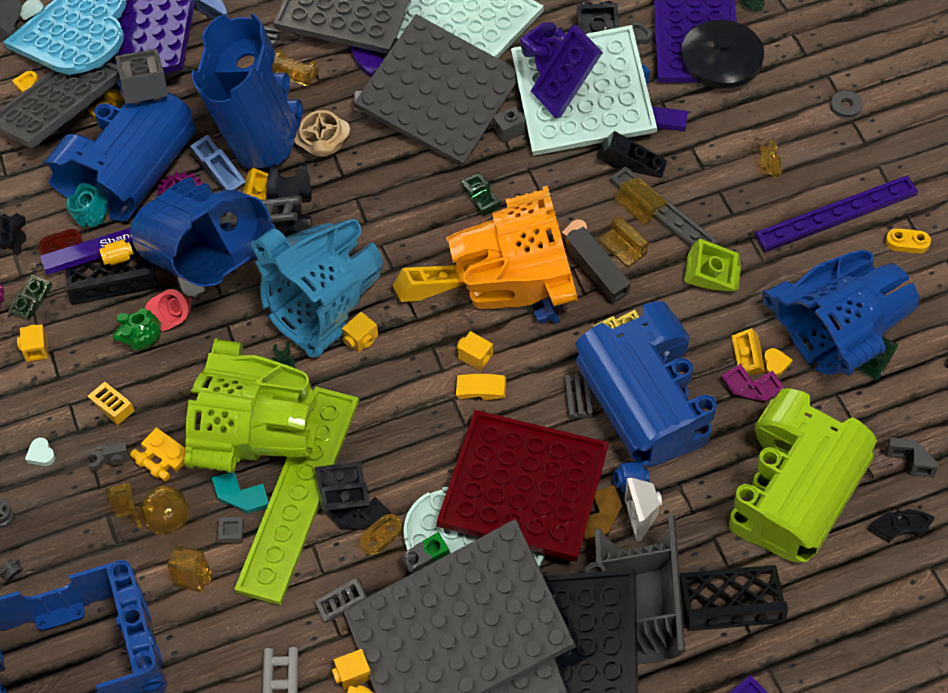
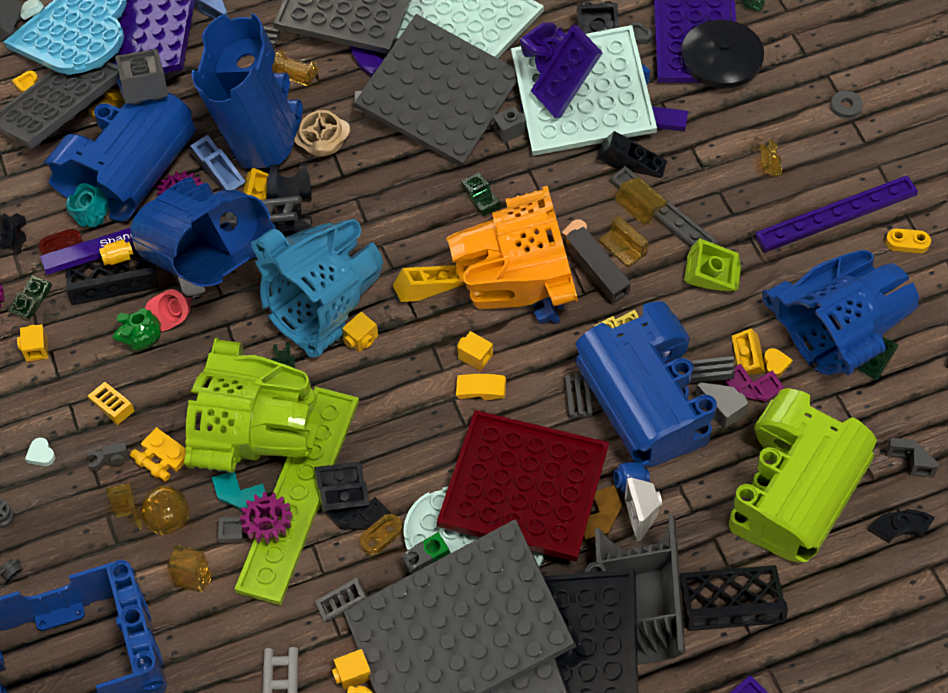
(266, 527): none -> magenta gear
(712, 366): none -> dark grey tile
(730, 403): none -> light grey slope

